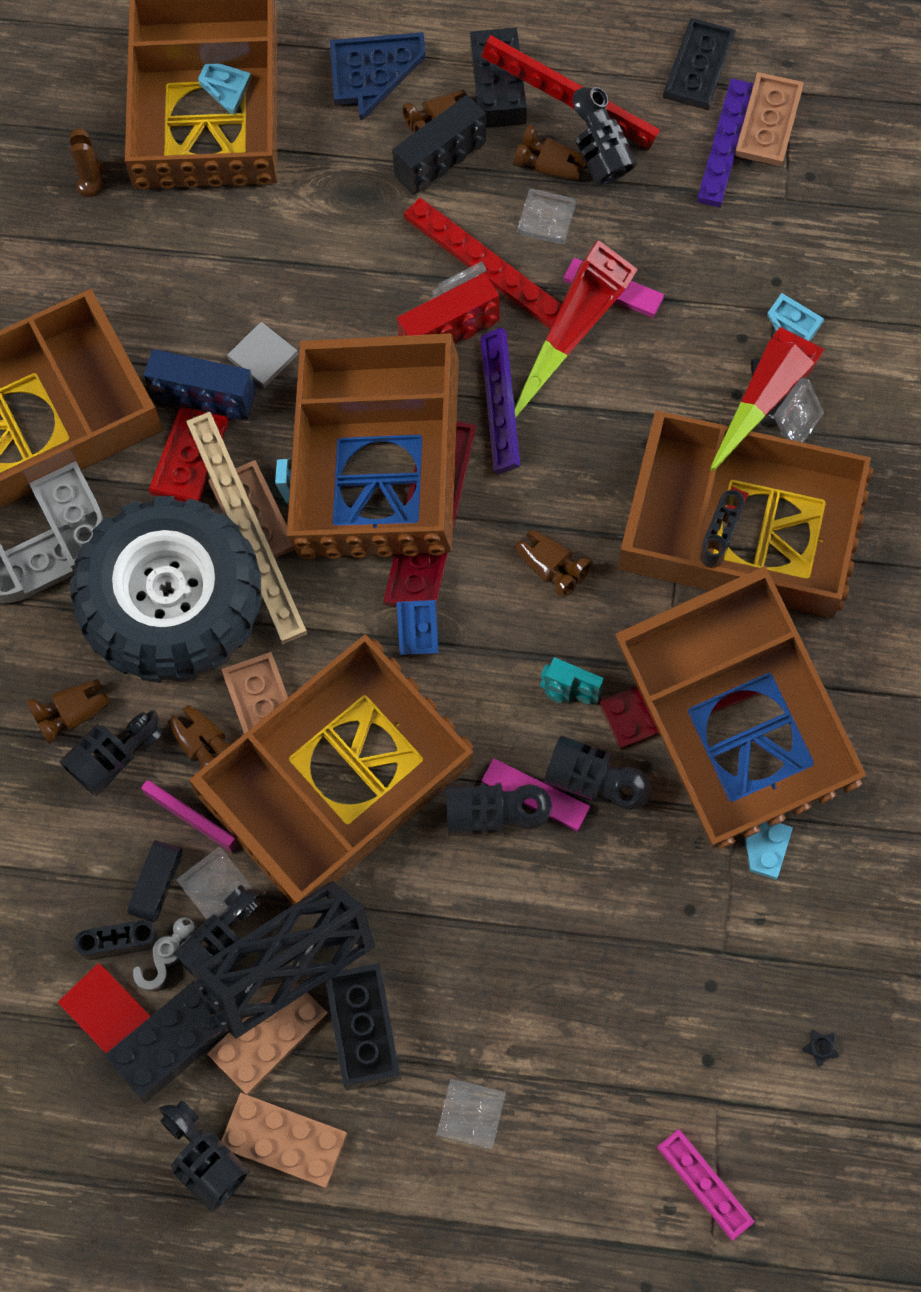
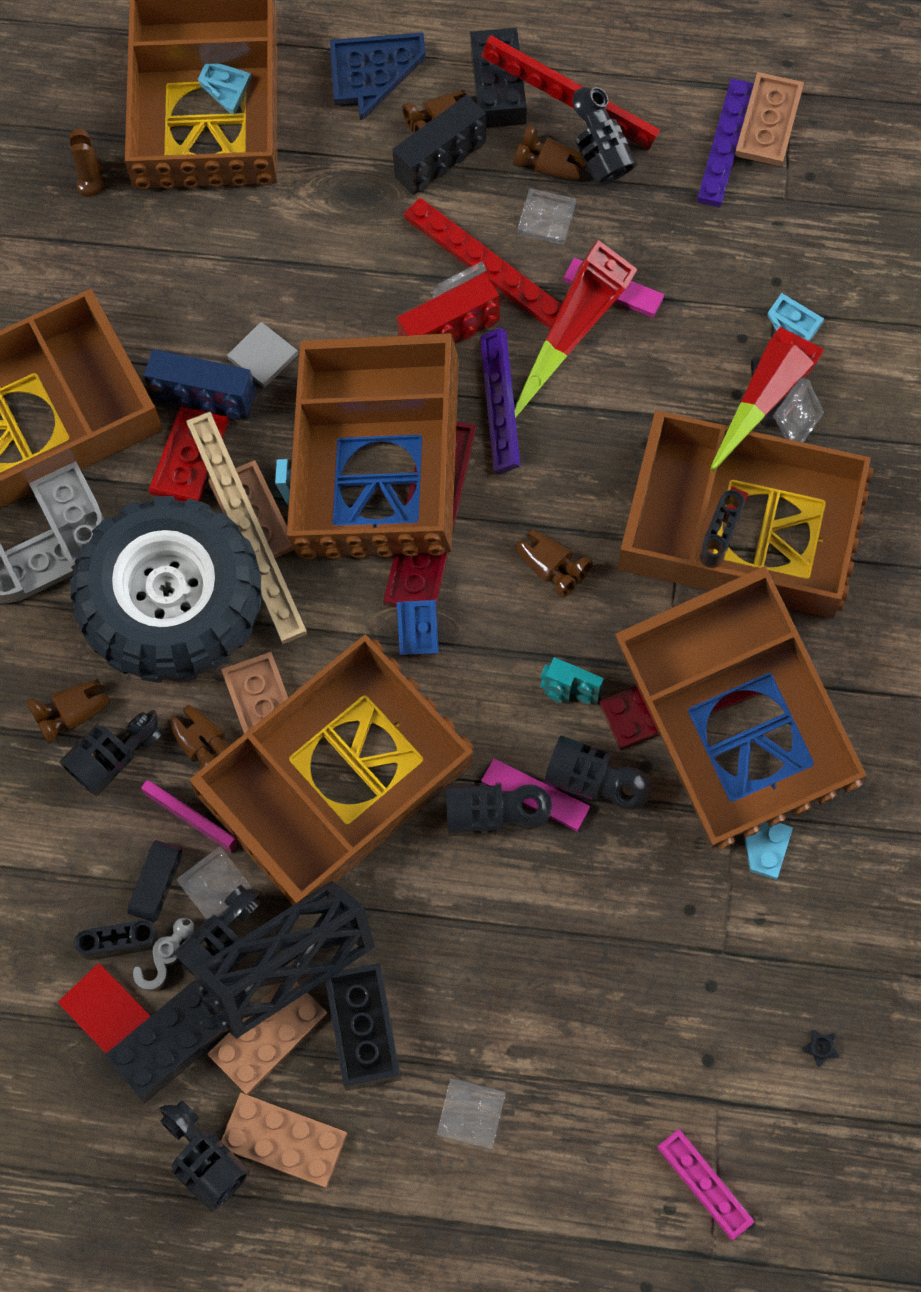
(699, 64): black tile -> none

